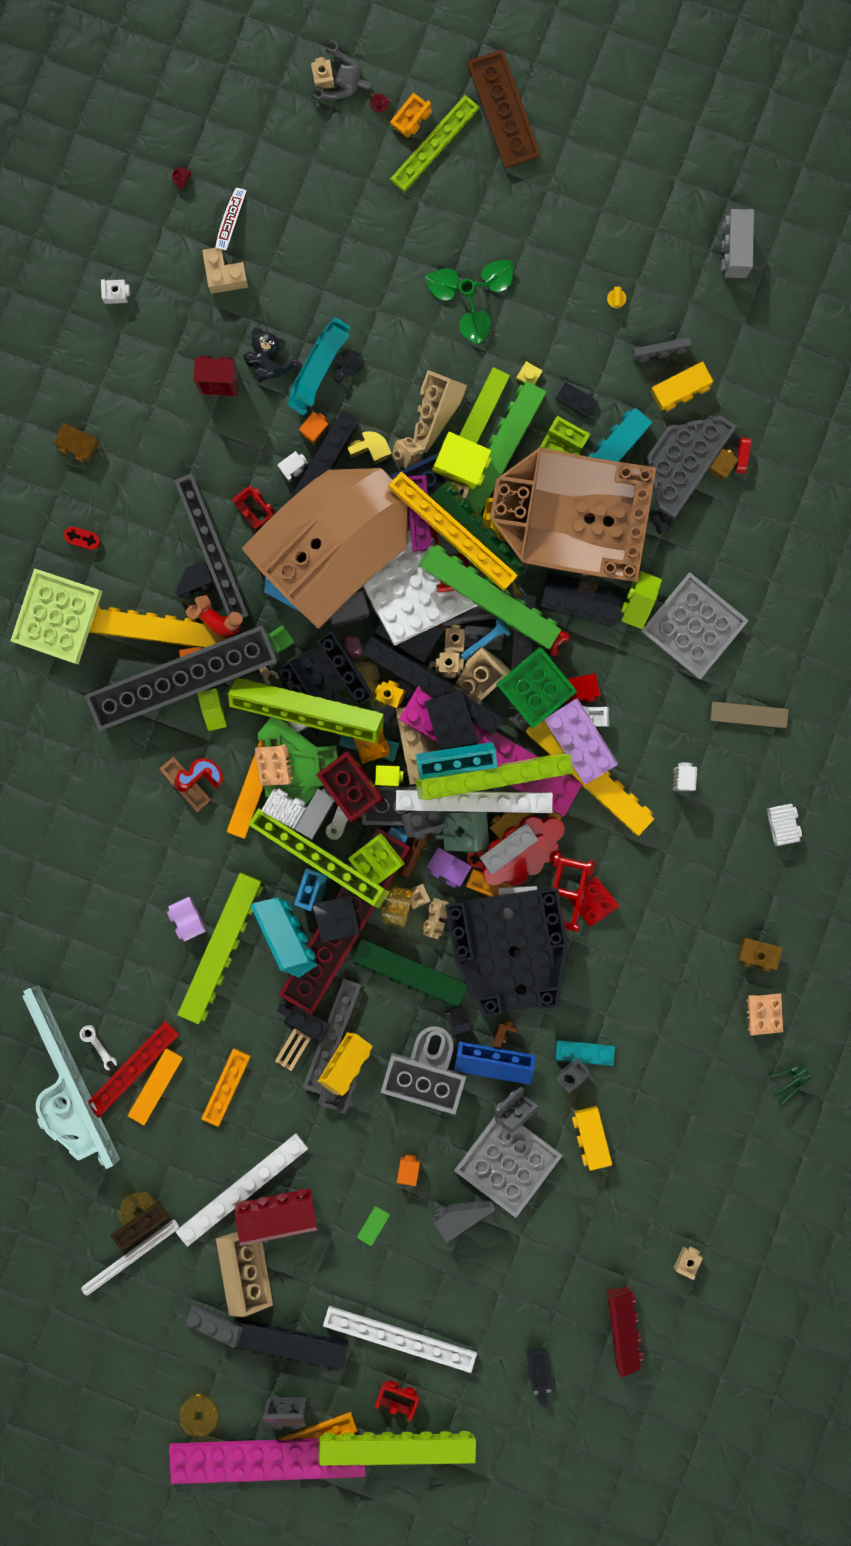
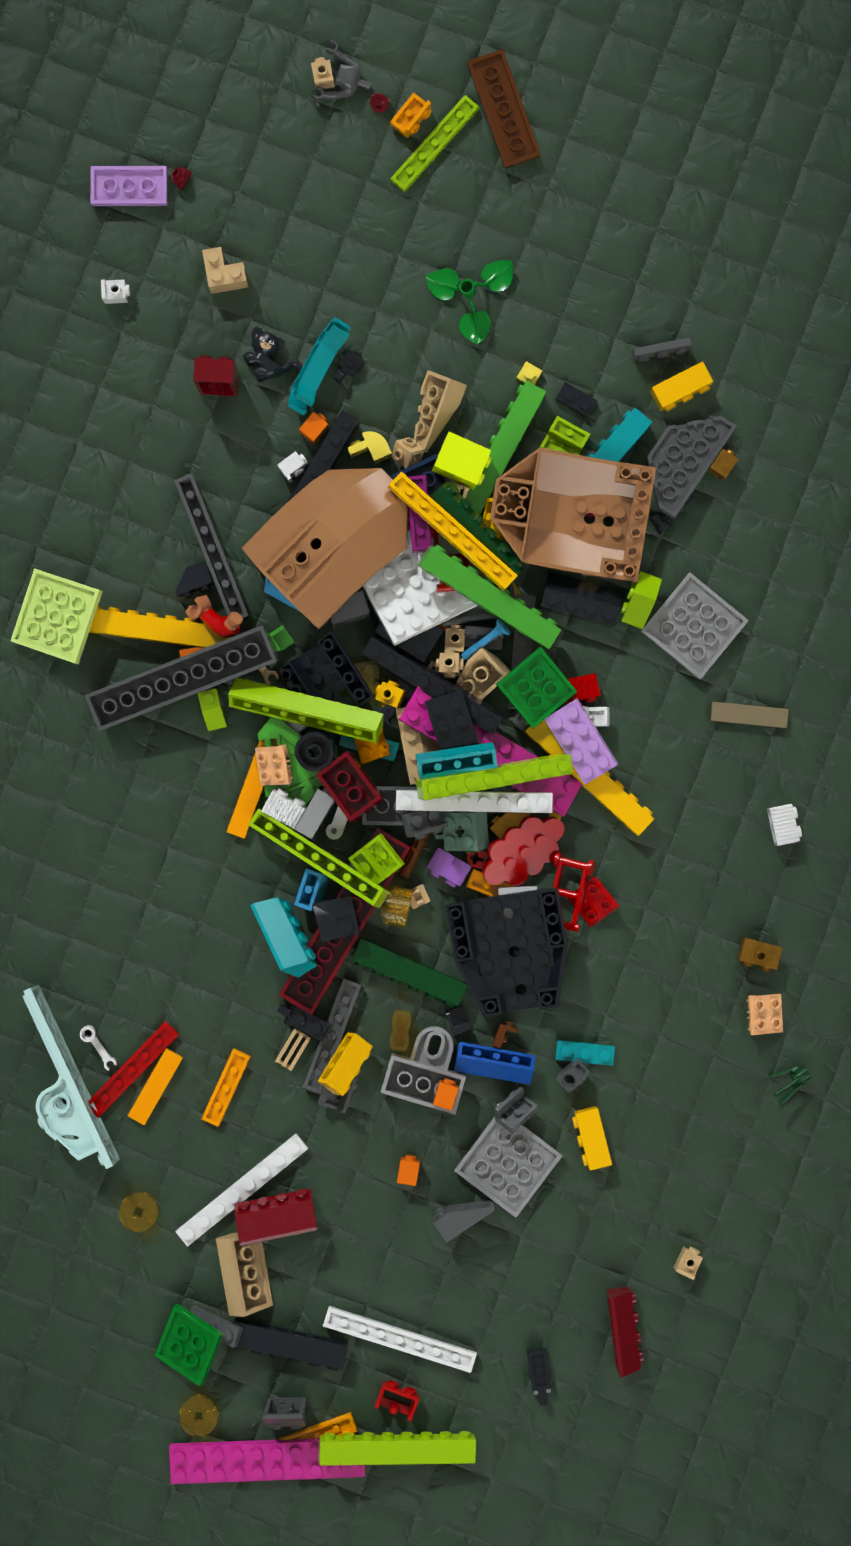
(76, 442): pearl gold brick -> none
(83, 534): red beam -> none
(129, 185): none -> lavender plate
(130, 1257): white axle -> none
(139, 1225): dark brown tile -> none
(186, 918): lavender brick -> none
(188, 1344): none -> green plate
(195, 795): medium nougat tile -> none
(197, 770): red animal -> none
(219, 949): lime brick -> none
(230, 218): sticker -> none
(239, 502): red window -> none
(305, 755): none -> black brick
(353, 647): clear pink plate -> none
(373, 1226): bright green sticker -> none
(388, 776): neon yellow brick -> none
(398, 833): dark azure plate -> none
(400, 1036): none -> clear yellow brick
(432, 926): tan hinge -> none
(446, 1094): none -> orange brick
(484, 405): lime tile -> none
(508, 848): light grey plate -> none
(562, 637): red arm -> none
(616, 298): yellow plate -> none
(684, 777): white brick -> none
(737, 243): light grey brick -> none
(743, 455): red beam -> none

